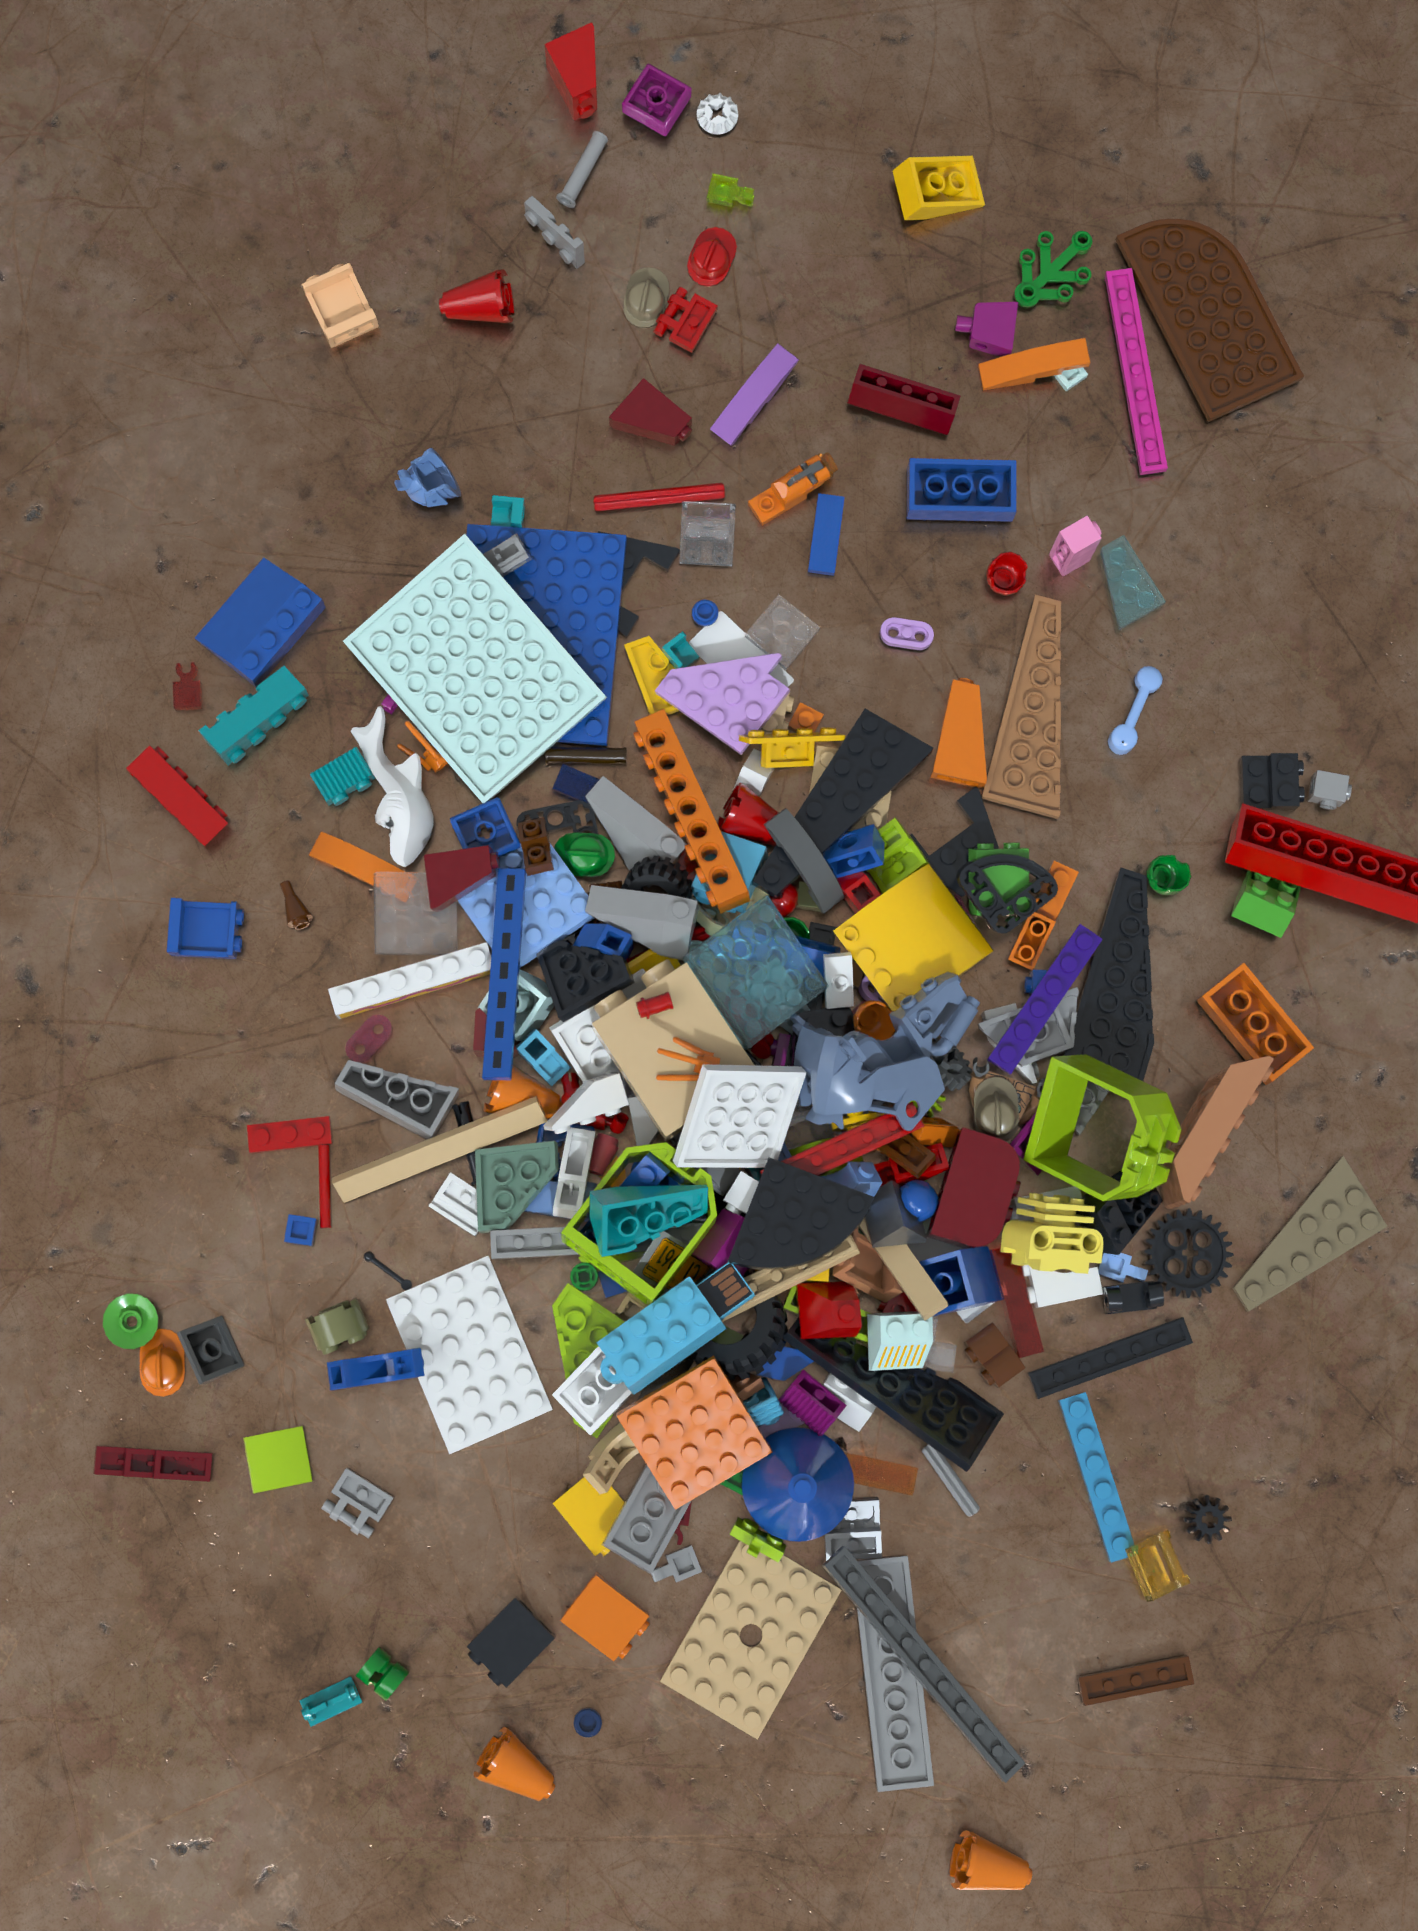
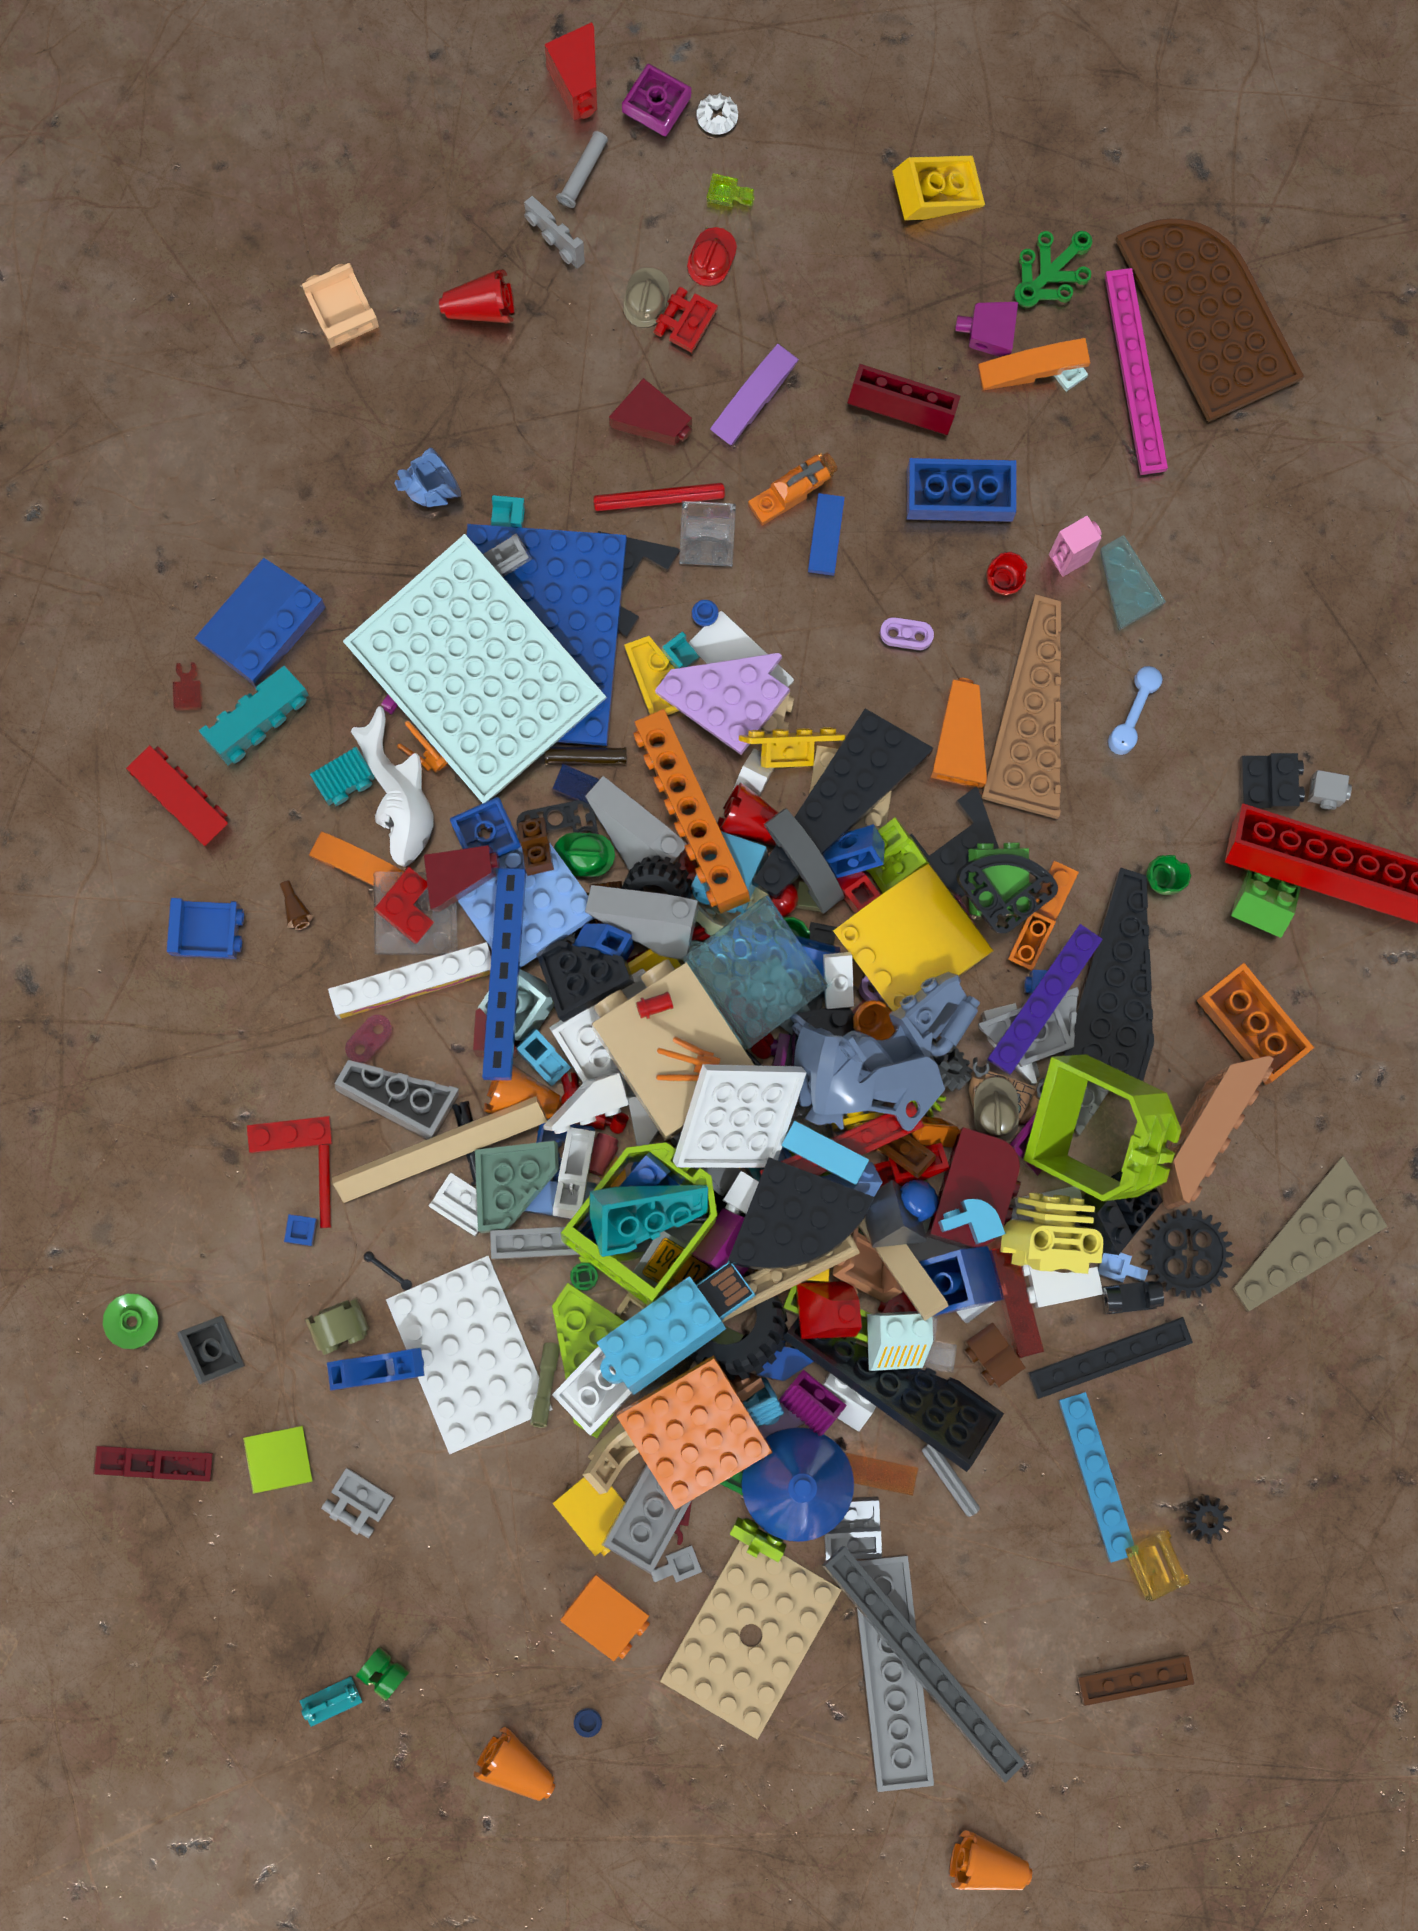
(162, 1363): orange piece -> none
(399, 909): none -> red plate
(510, 1642): black panel -> none
(542, 1401): none -> olive piece
(609, 1286): blue tile -> none
(782, 631): clear plate -> none
(805, 718): orange plate -> none
(825, 1153): none -> medium azure tile
(980, 1216): none -> medium azure brick

